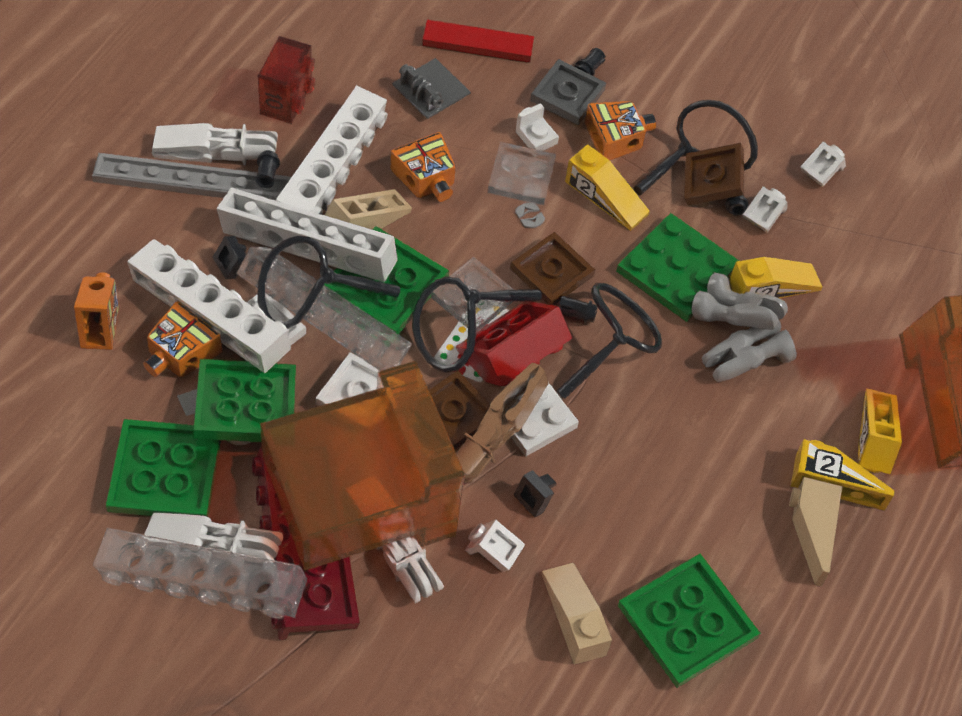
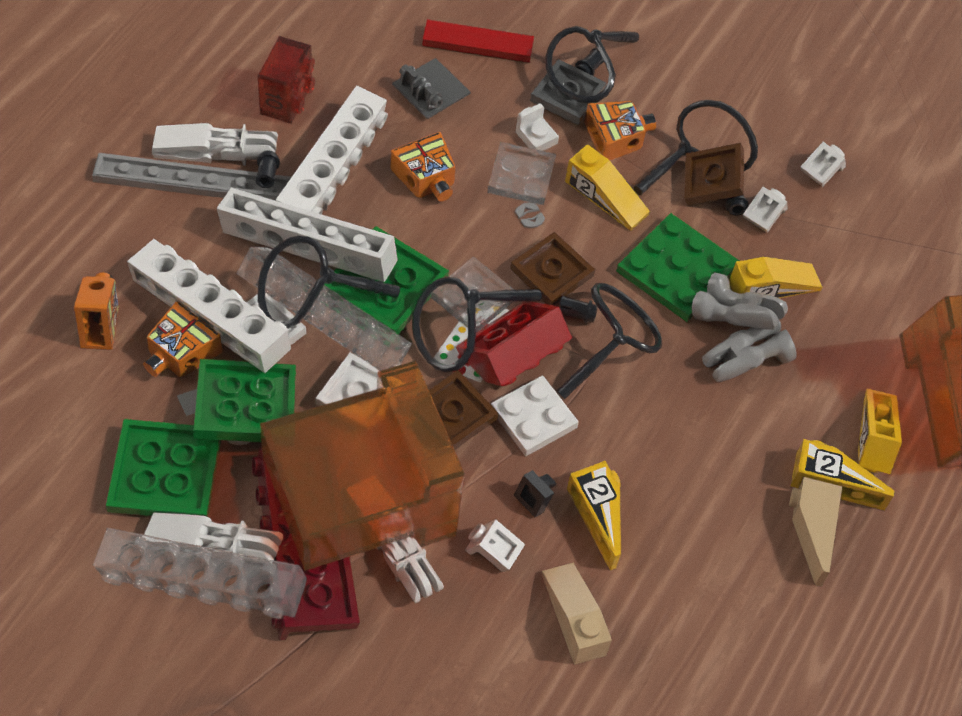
(229, 256): black tile -> none
(370, 209): tan slope -> none
(501, 421): medium nougat arm -> none
(594, 37): none -> black piece
(597, 498): none -> yellow slope
(688, 620): green plate -> none

